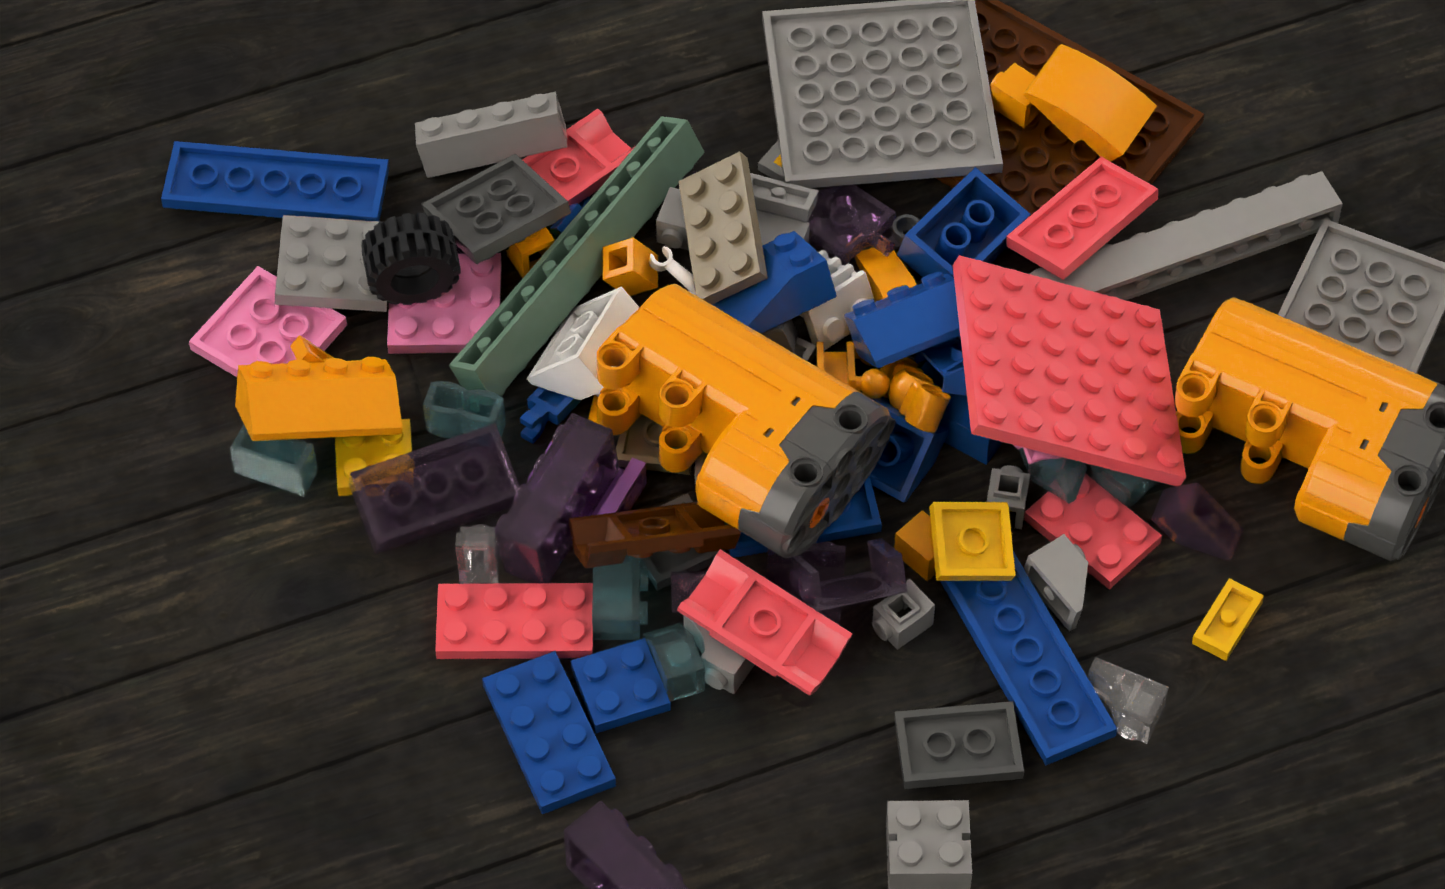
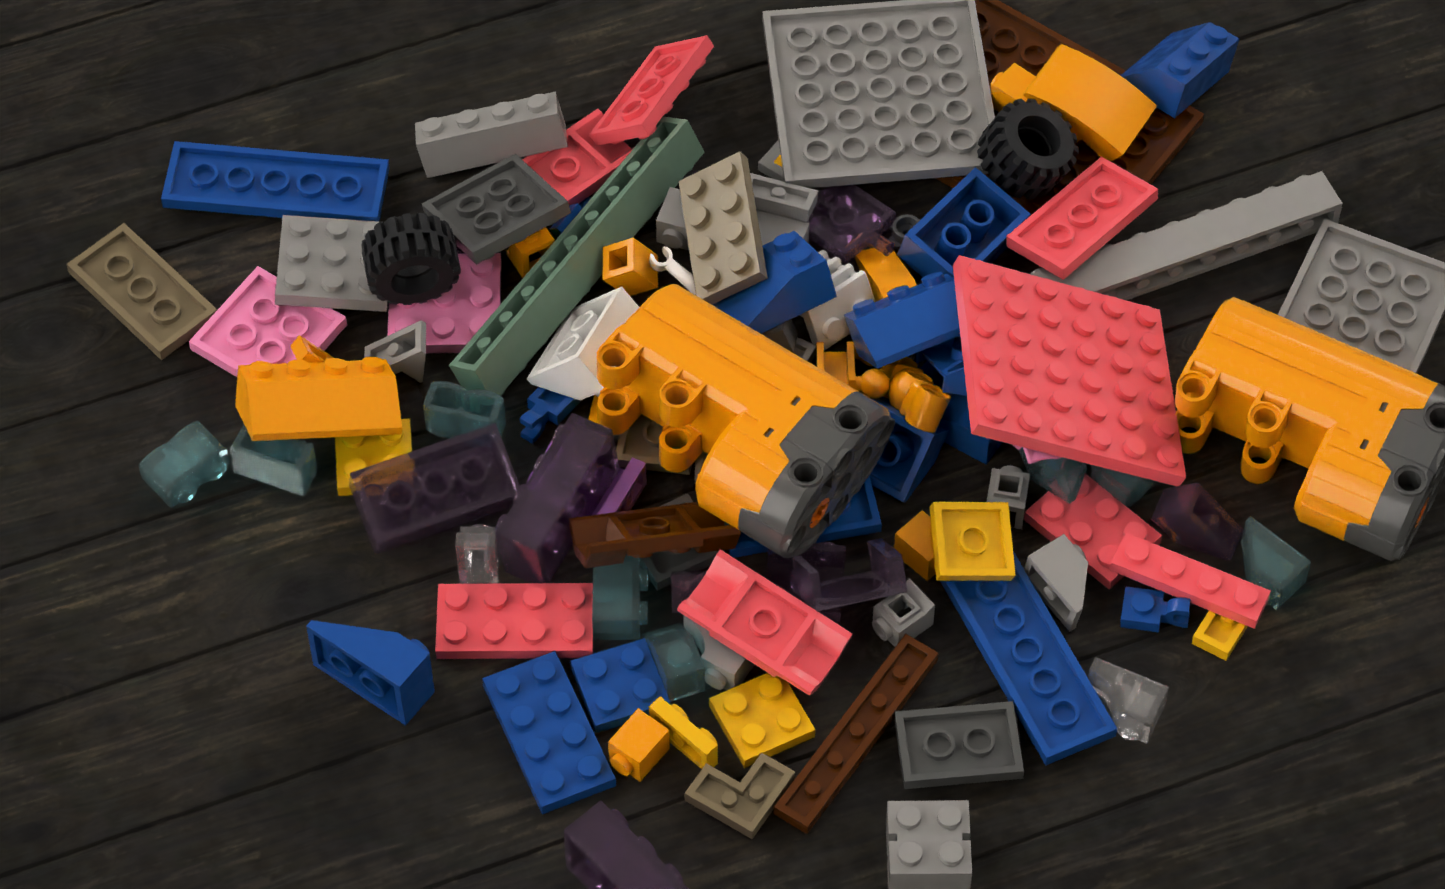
(142, 290): none -> dark tan plate
(184, 464): none -> clear light blue brick
(375, 665): none -> blue slope
(403, 350): none -> light grey slope
(638, 745): none -> light orange brick
(651, 91): none -> coral plate
(693, 742): none -> yellow plate
(743, 803): none -> dark tan plate
(761, 718): none -> yellow plate
(855, 734): none -> reddish brown plate
(1032, 127): none -> black tyre
(1147, 609): none -> blue plate
(1183, 66): none -> blue slope
(1190, 579): none -> coral plate
(1272, 563): none -> clear light blue slope

